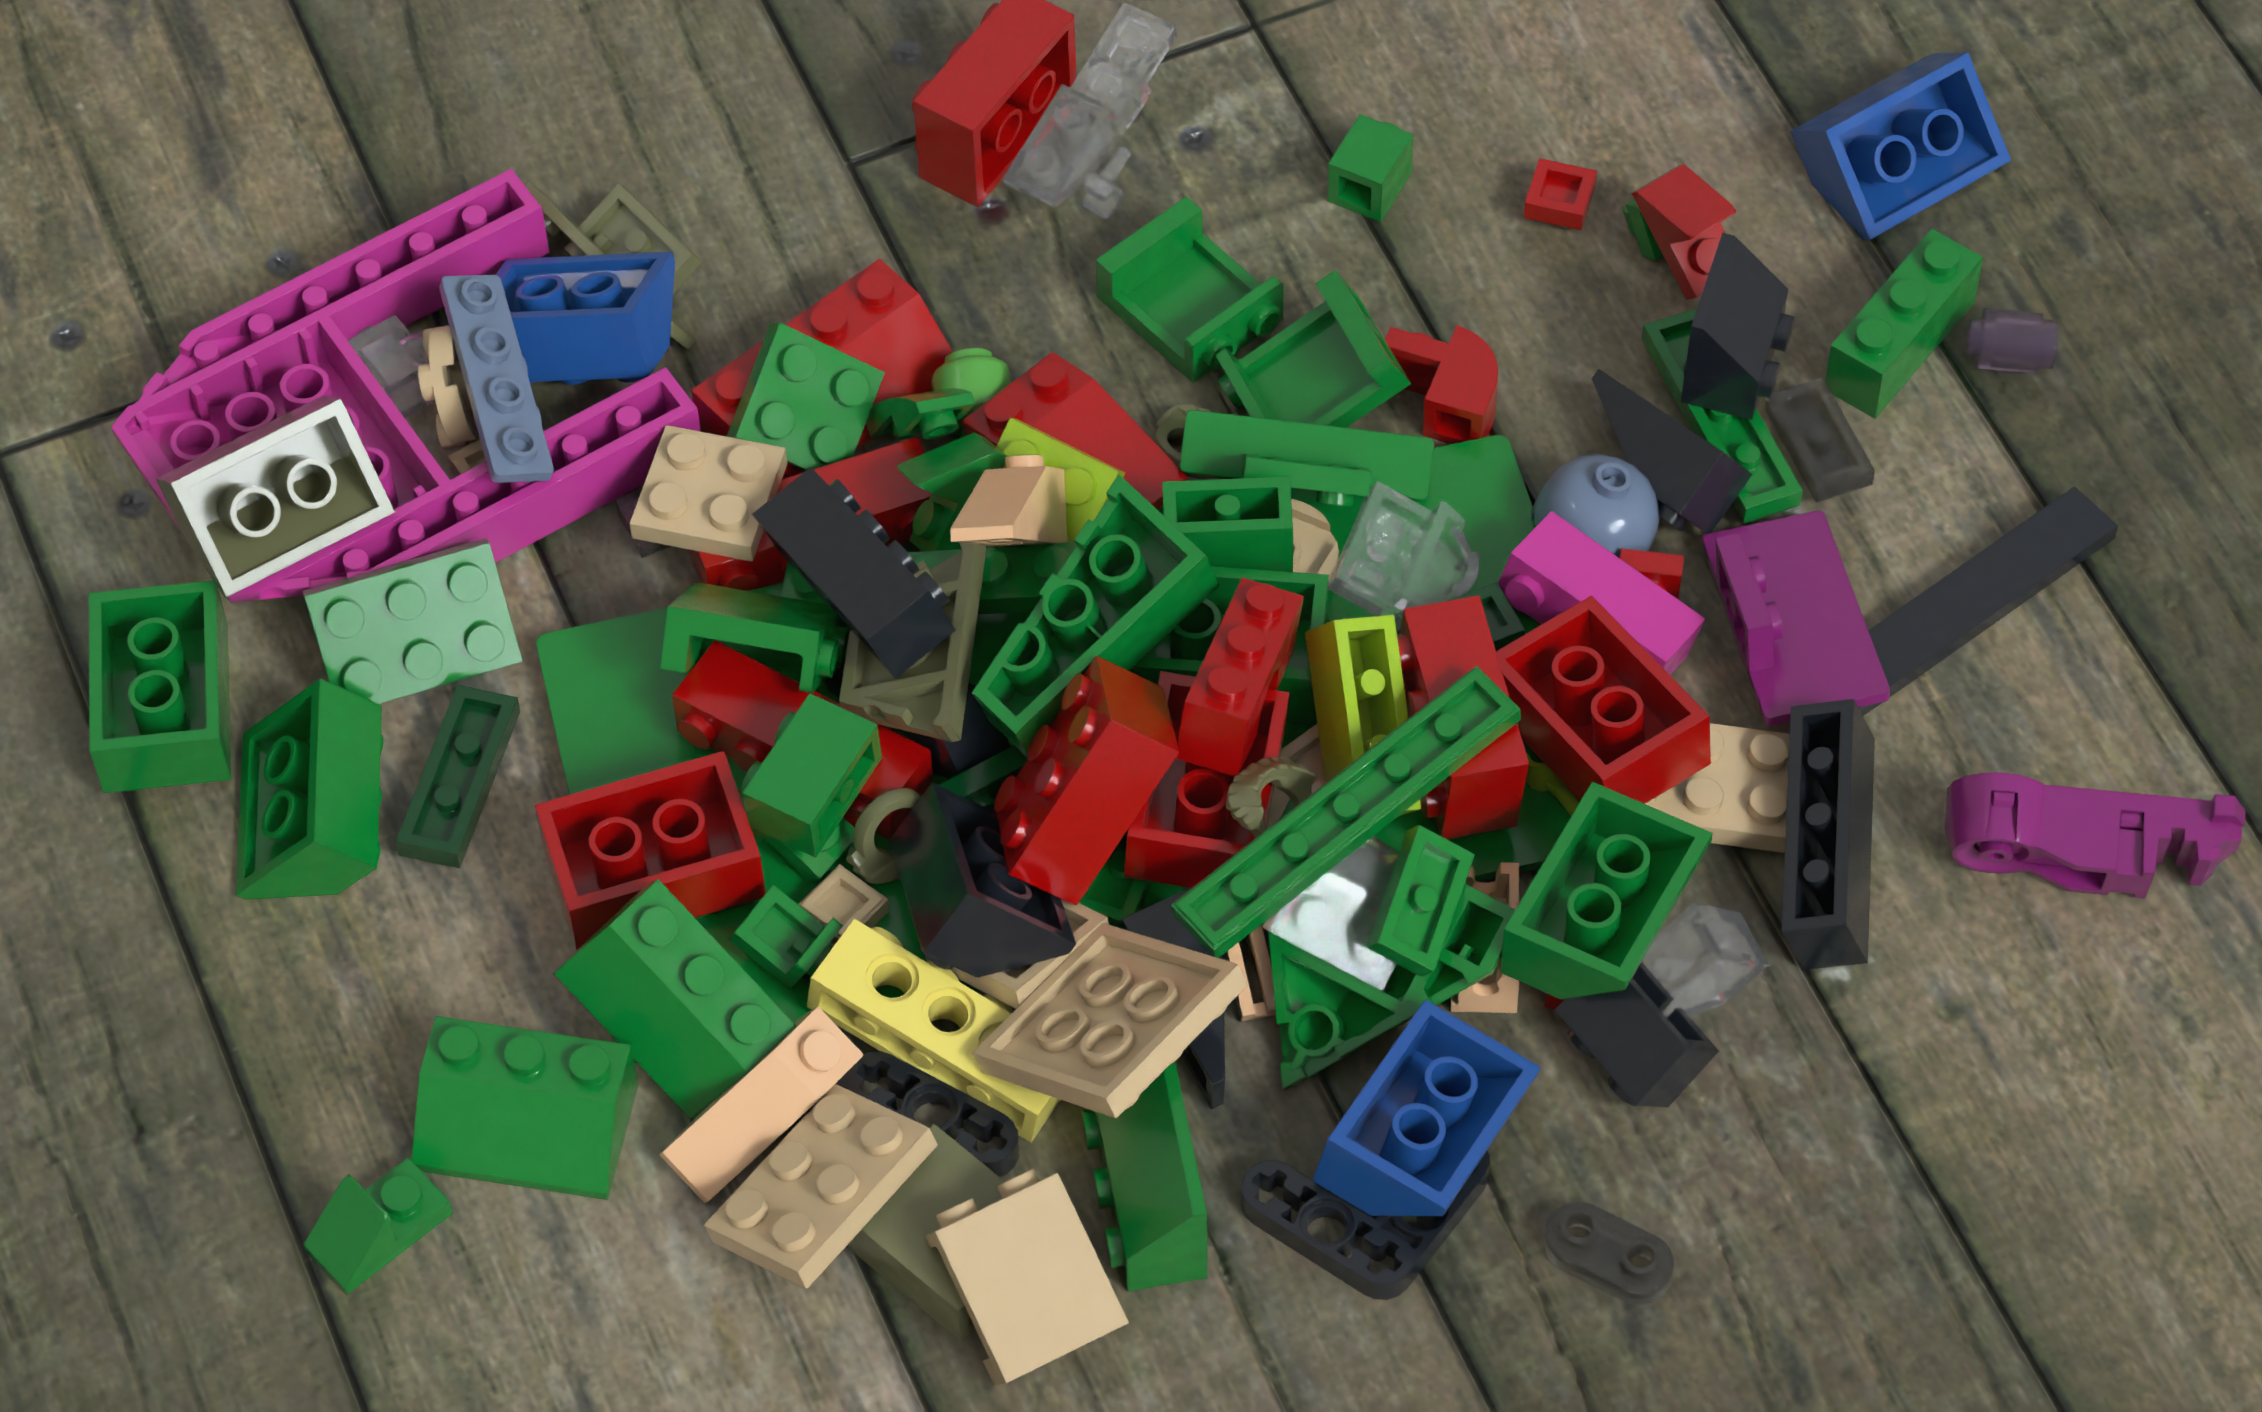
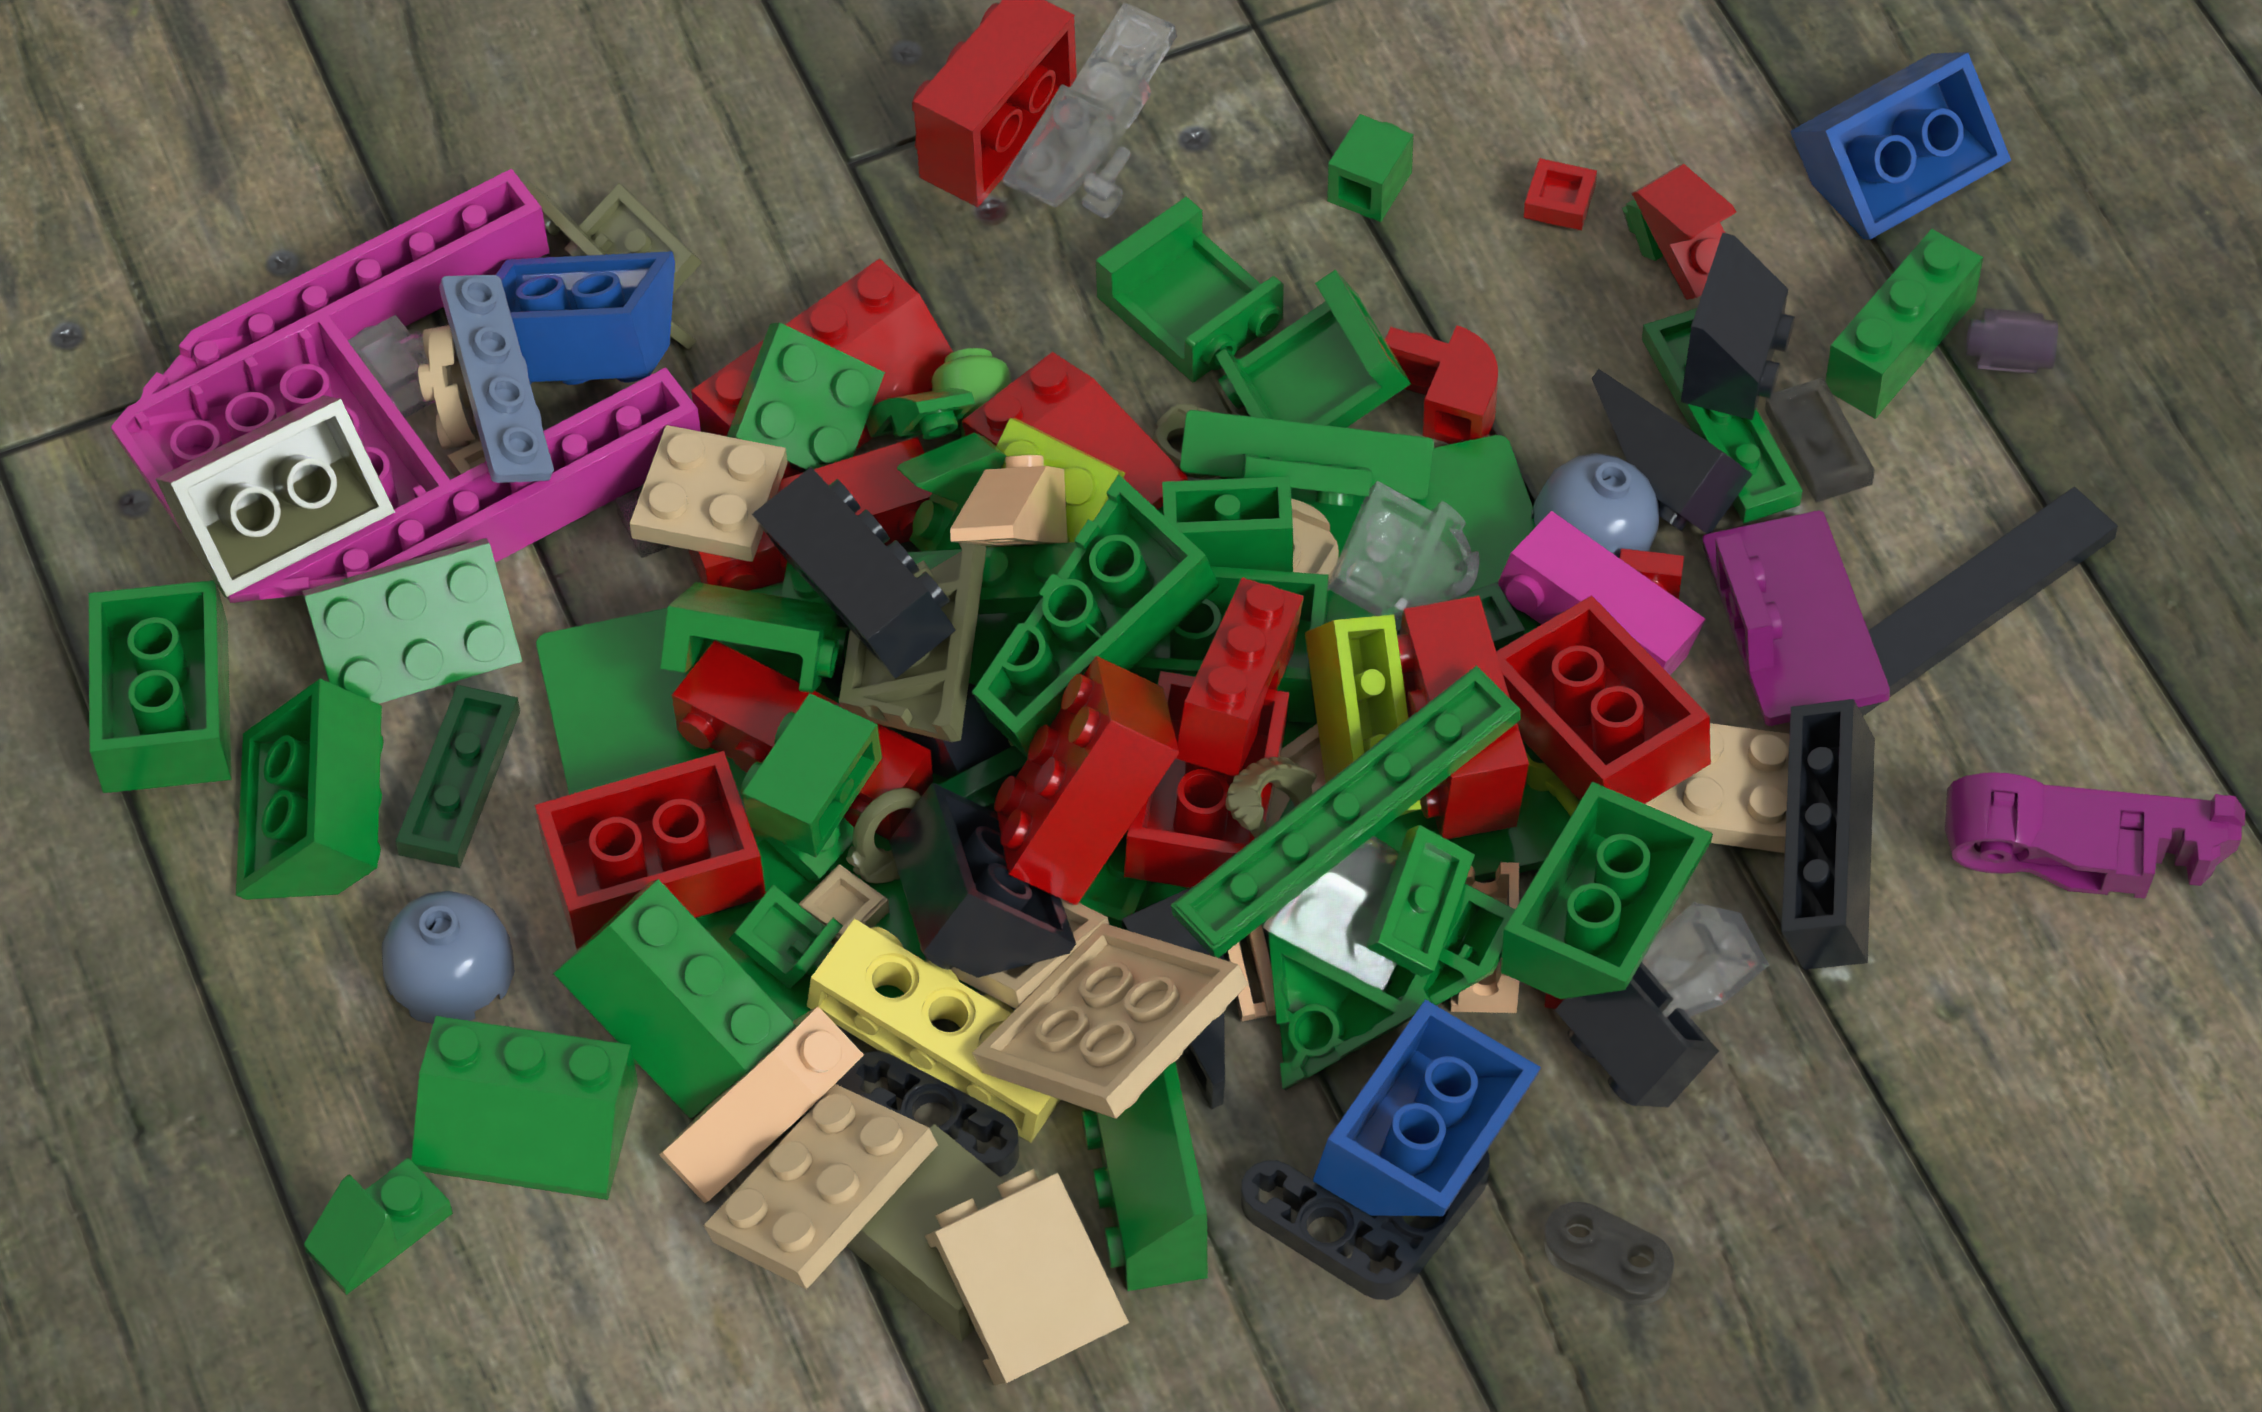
(446, 956): none -> sand blue cylinder

